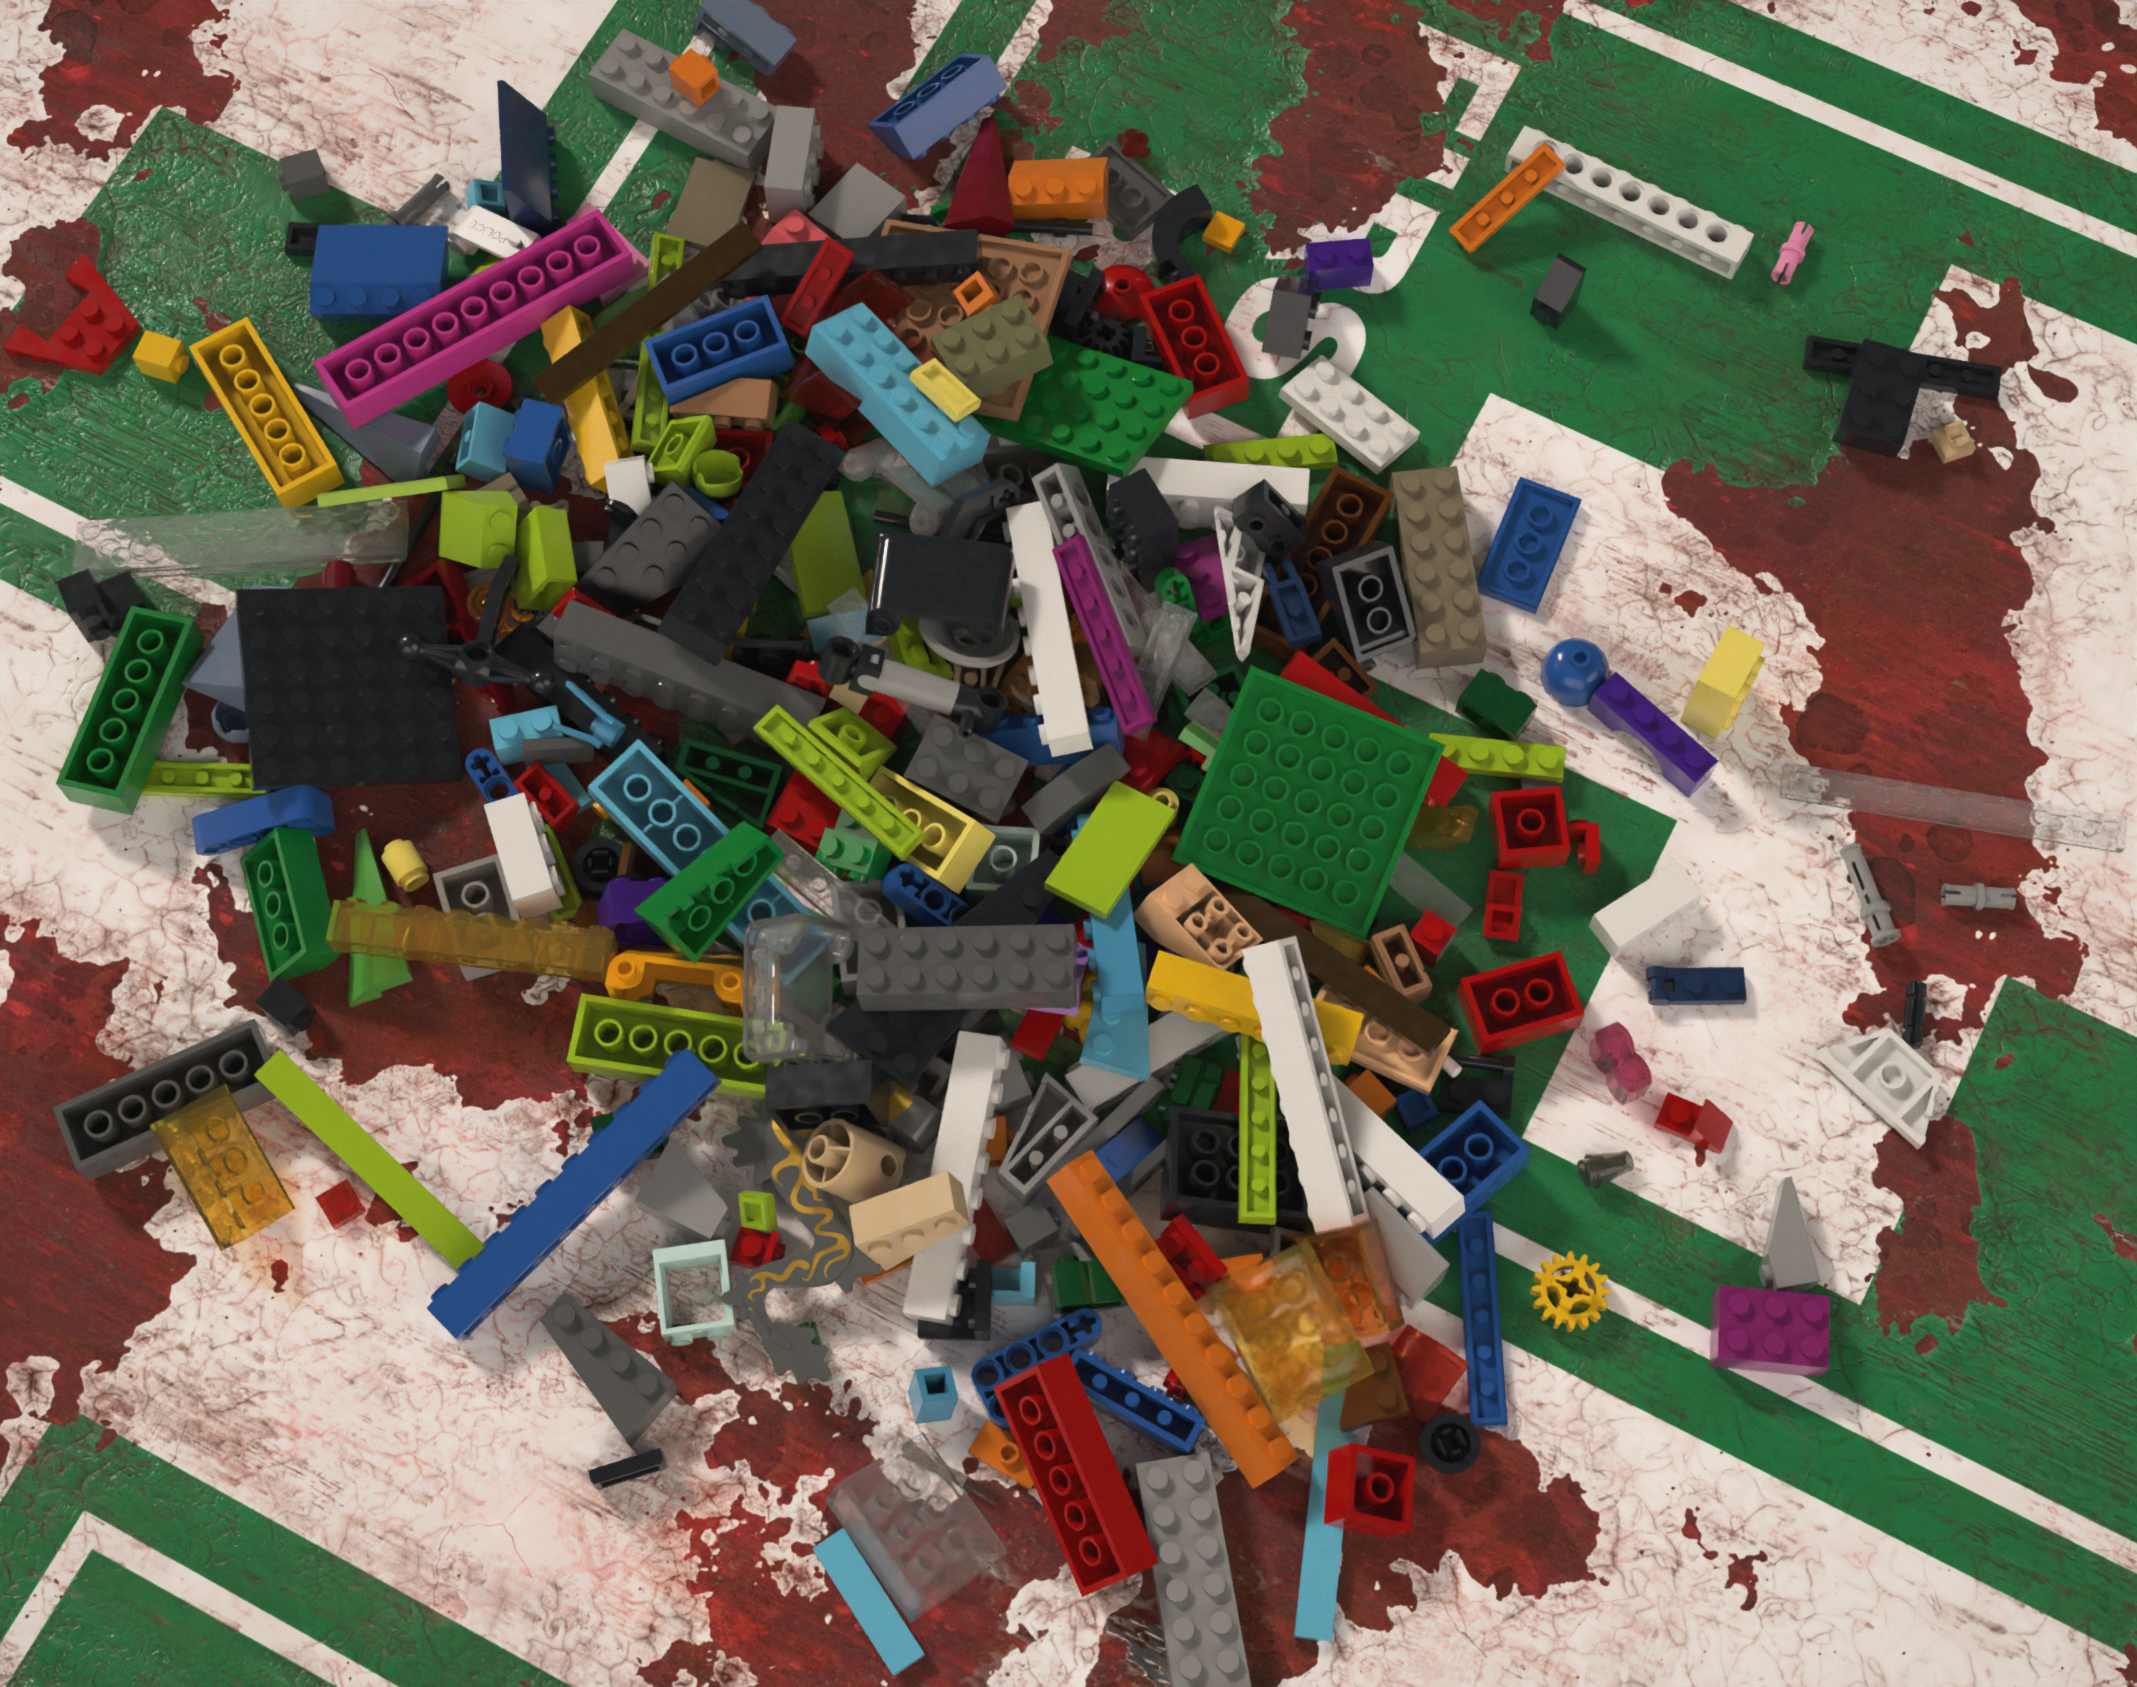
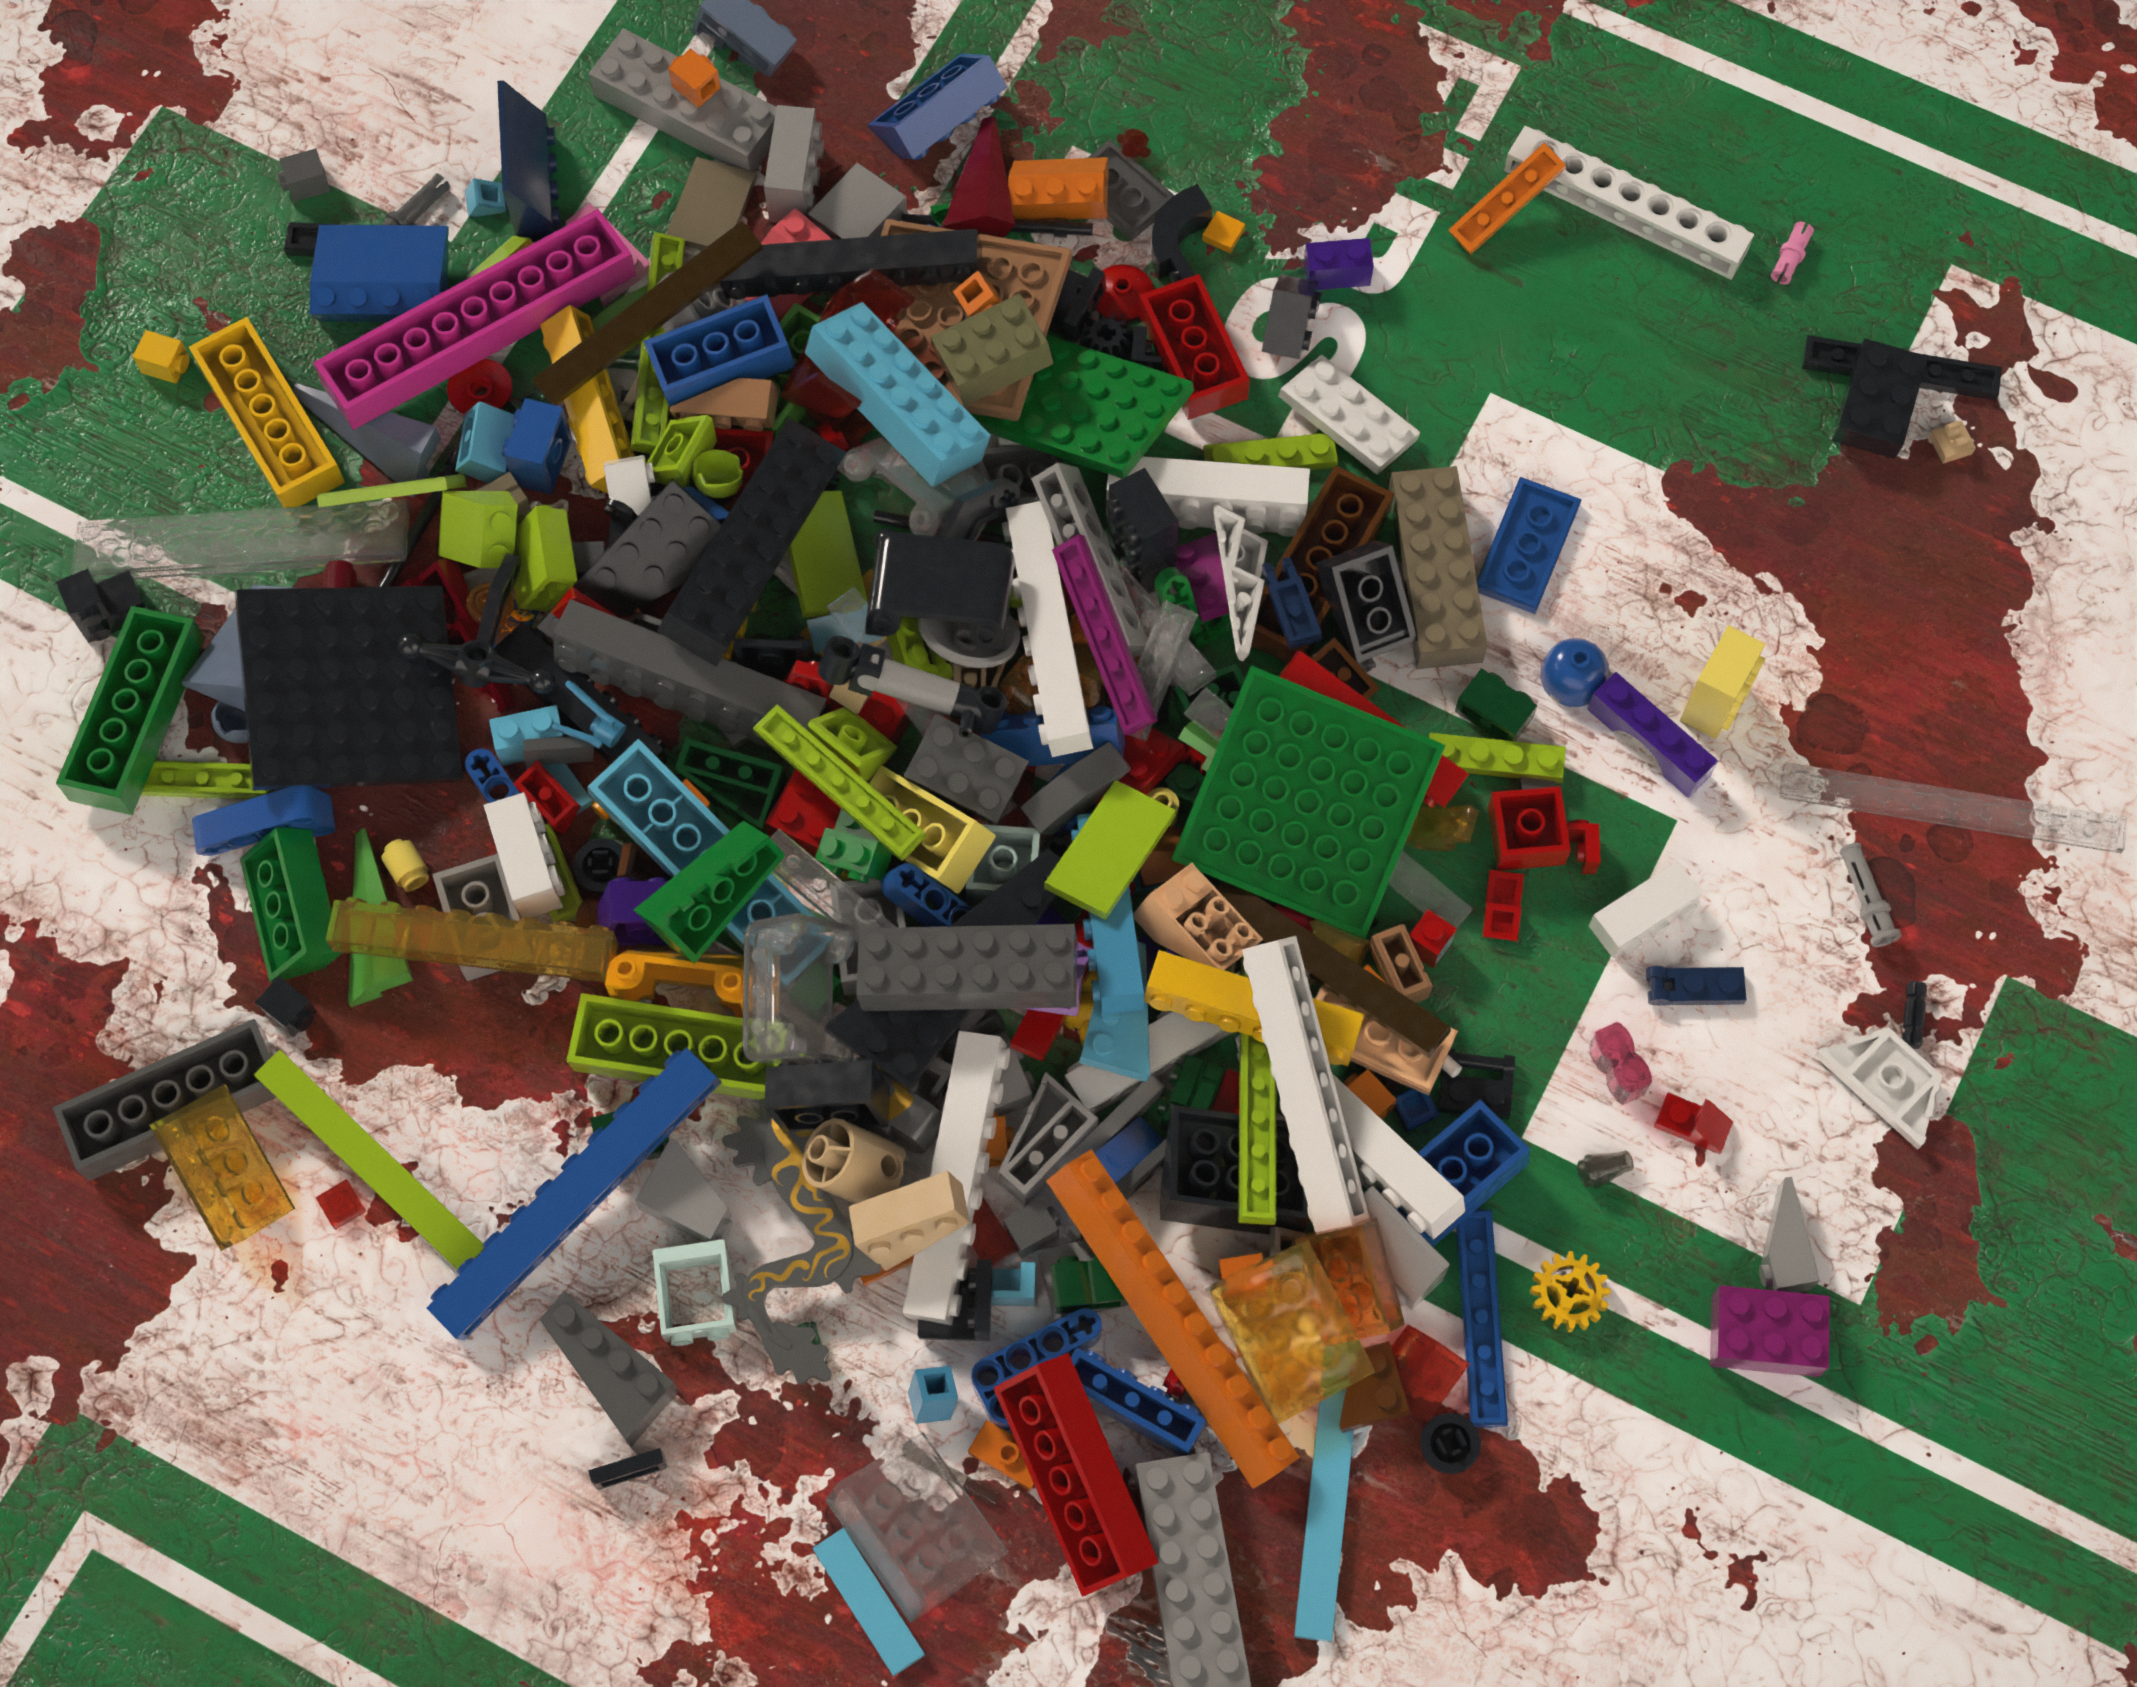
(92, 332): red wing -> none
(490, 233): white door -> none
(756, 1248): red bracket -> none
(758, 1210): lime tile -> none
(817, 287): red tile -> none
(944, 390): light yellow tile -> none
(1190, 1256): red plate -> none
(1269, 520): black brick -> none
(1369, 1491): red brick -> none
(1520, 1003): red brick -> none
(1558, 291): black slope -> none
(1978, 896): light grey pin -> none

